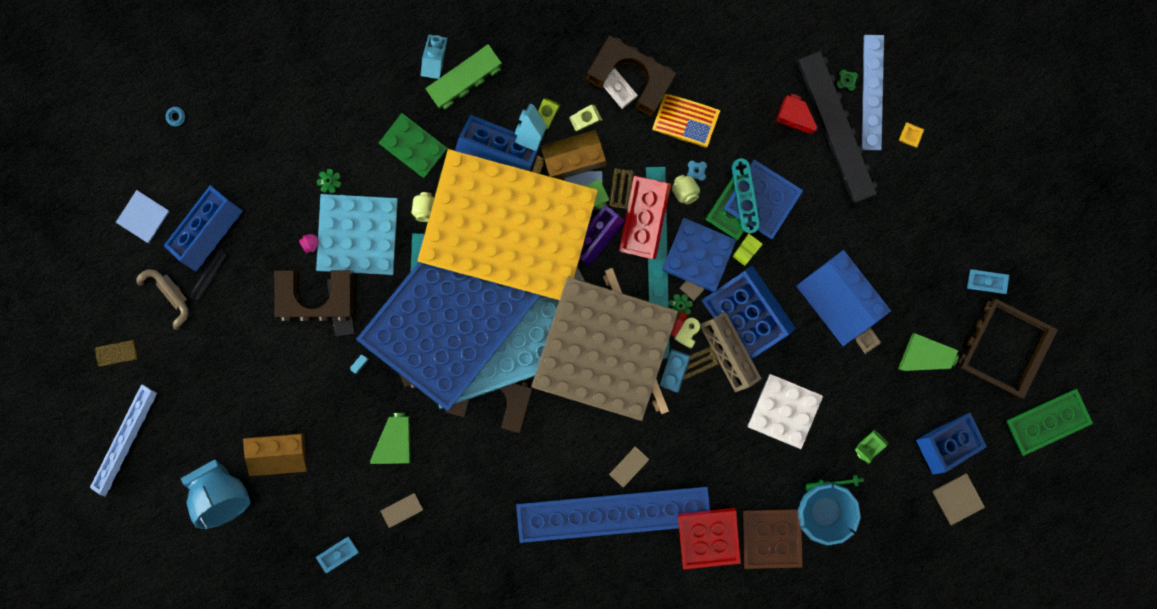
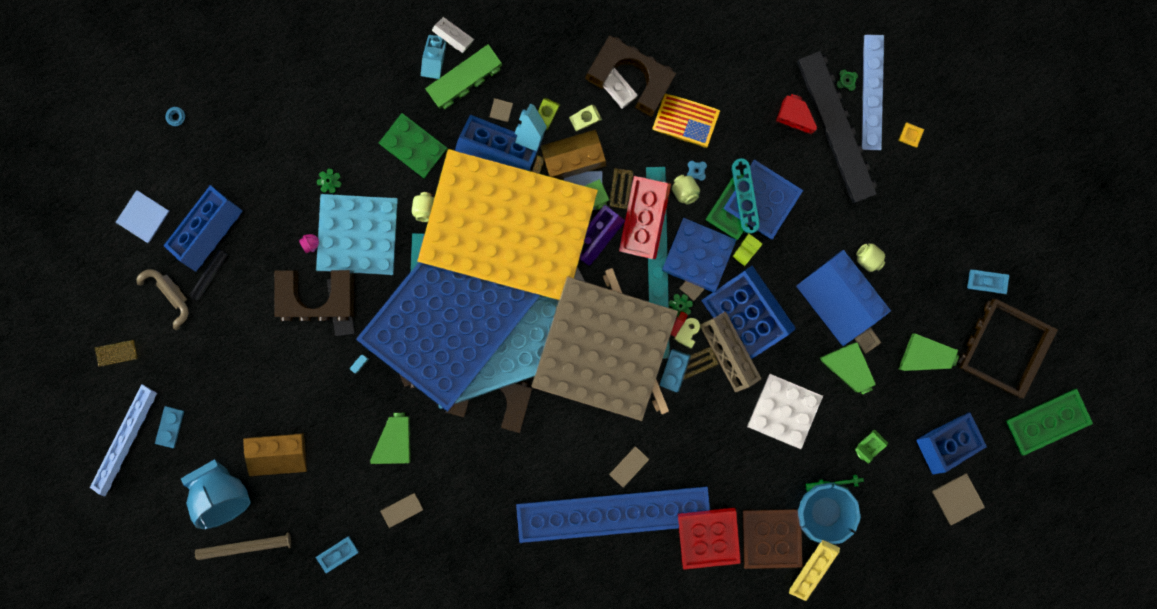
(169, 427): none -> dark azure plate
(243, 547): none -> dark tan axle
(452, 35): none -> white plate
(501, 110): none -> dark tan tile
(814, 570): none -> light yellow tile
(850, 367): none -> bright green slope
(870, 257): none -> yellowish green head

